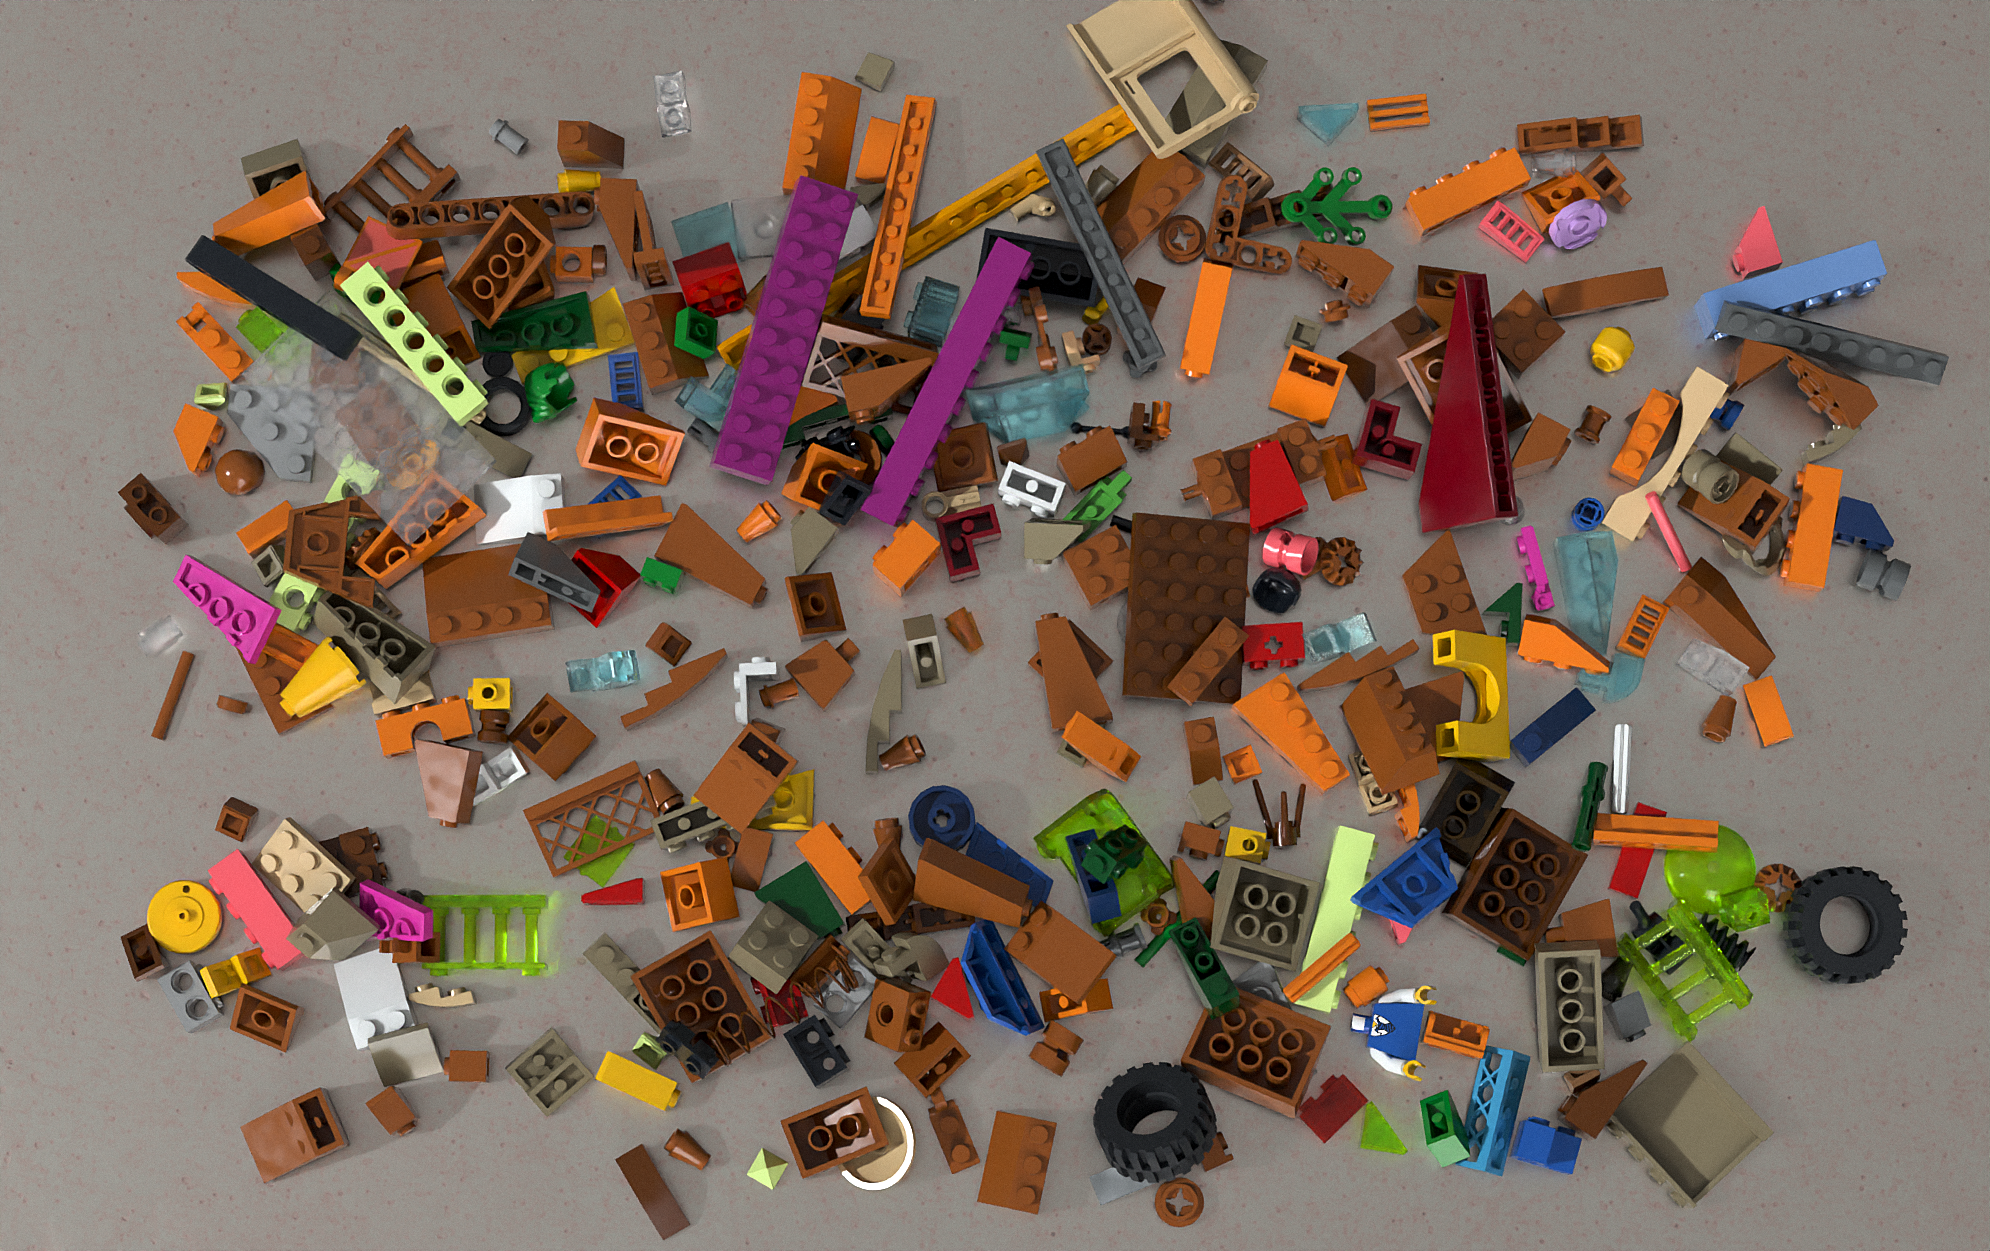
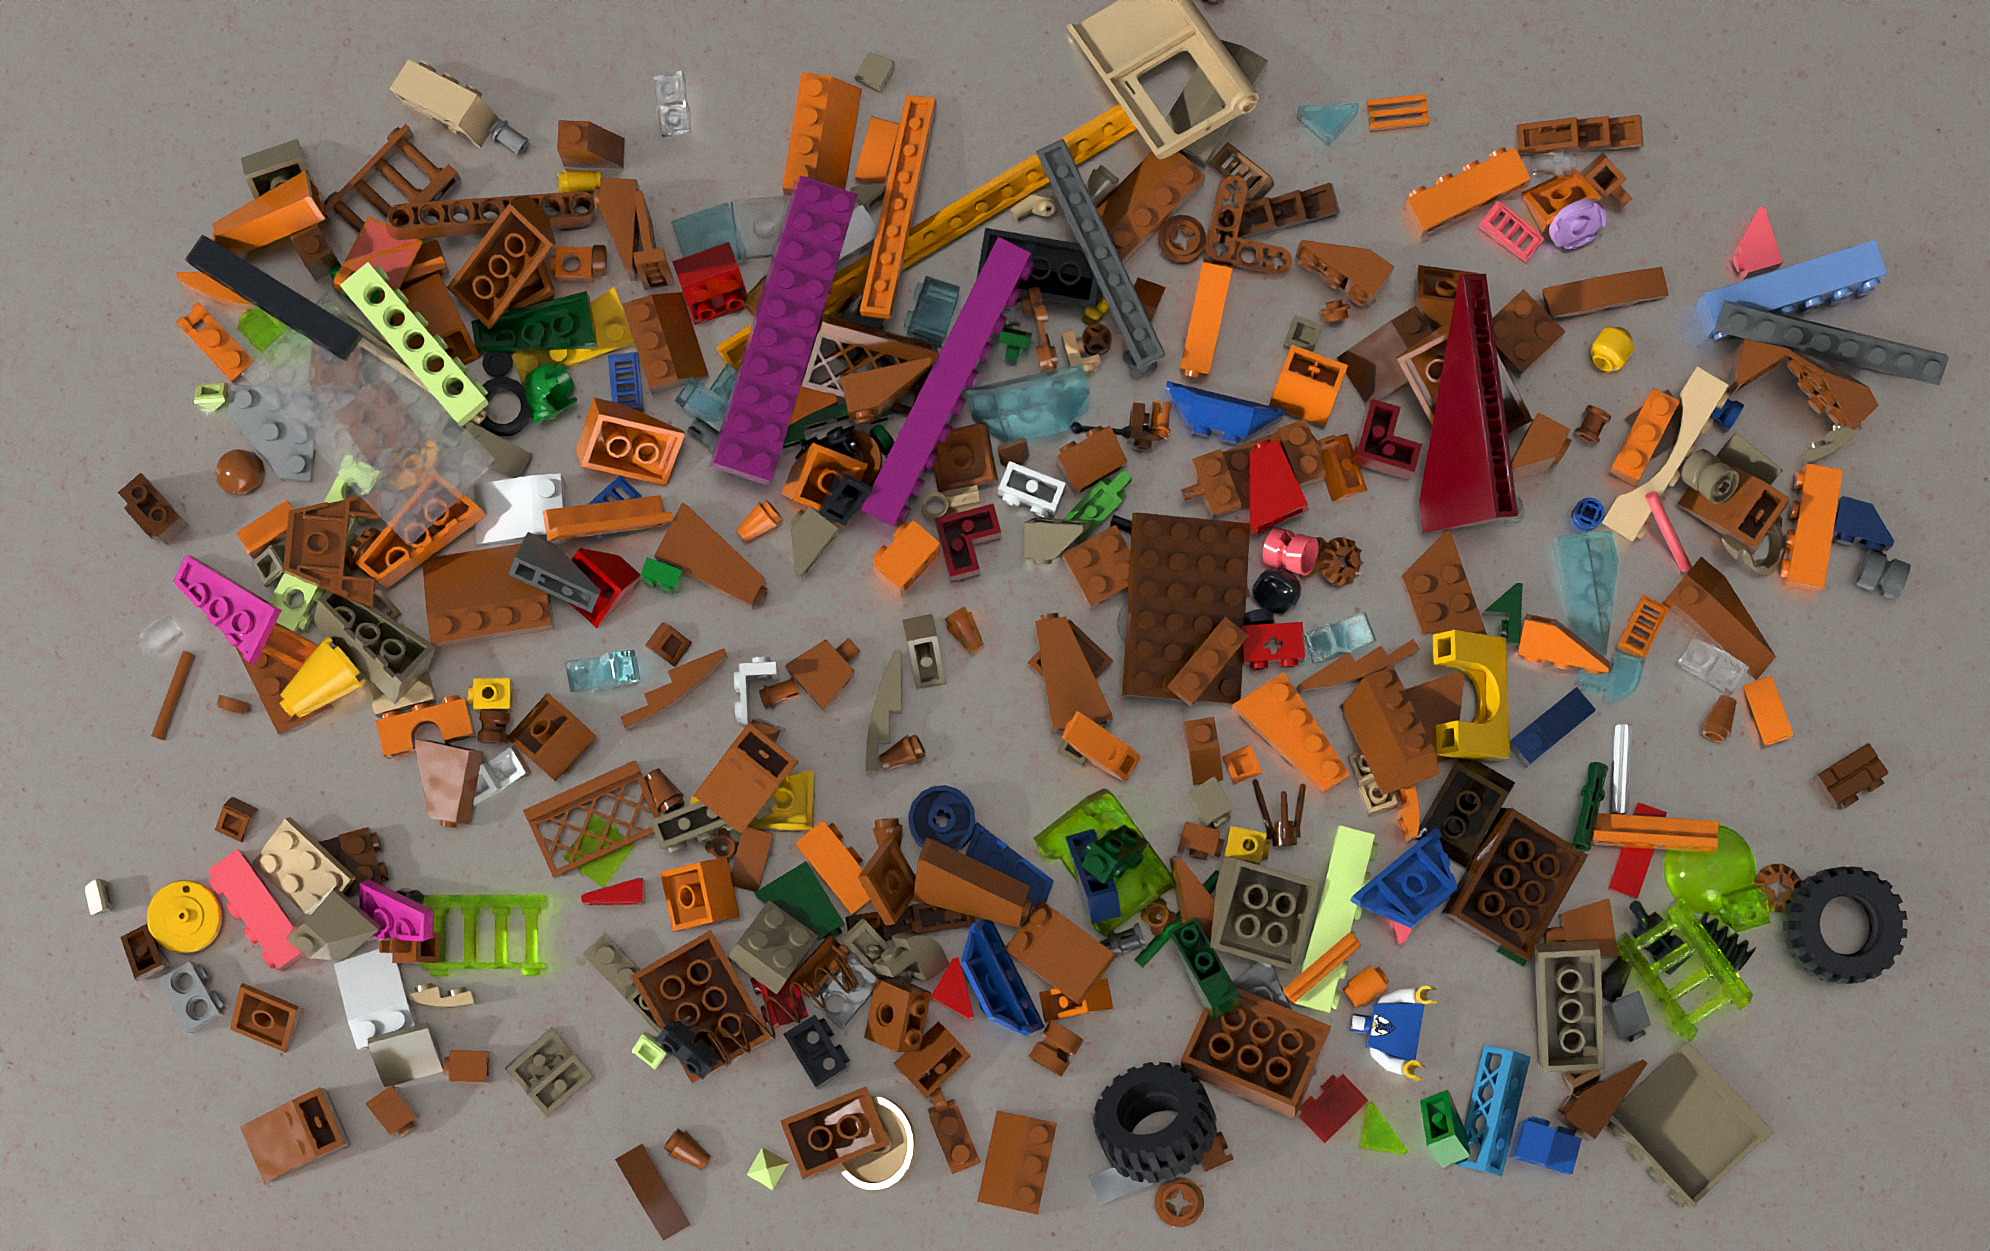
(98, 897): none -> slope
(196, 435): orange slope -> none
(231, 973): yellow slope -> none
(444, 100): none -> tan wedge
(638, 1081): yellow slope -> none
(696, 332): green piece -> none
(815, 605): dark orange slope -> none
(1221, 414): none -> blue wedge
(1258, 617): none -> black tile
(1333, 208): green plant -> none
(1455, 1035): orange hinge -> none
(1535, 571): dark pink hinge -> none
(1850, 776): none -> reddish brown brick

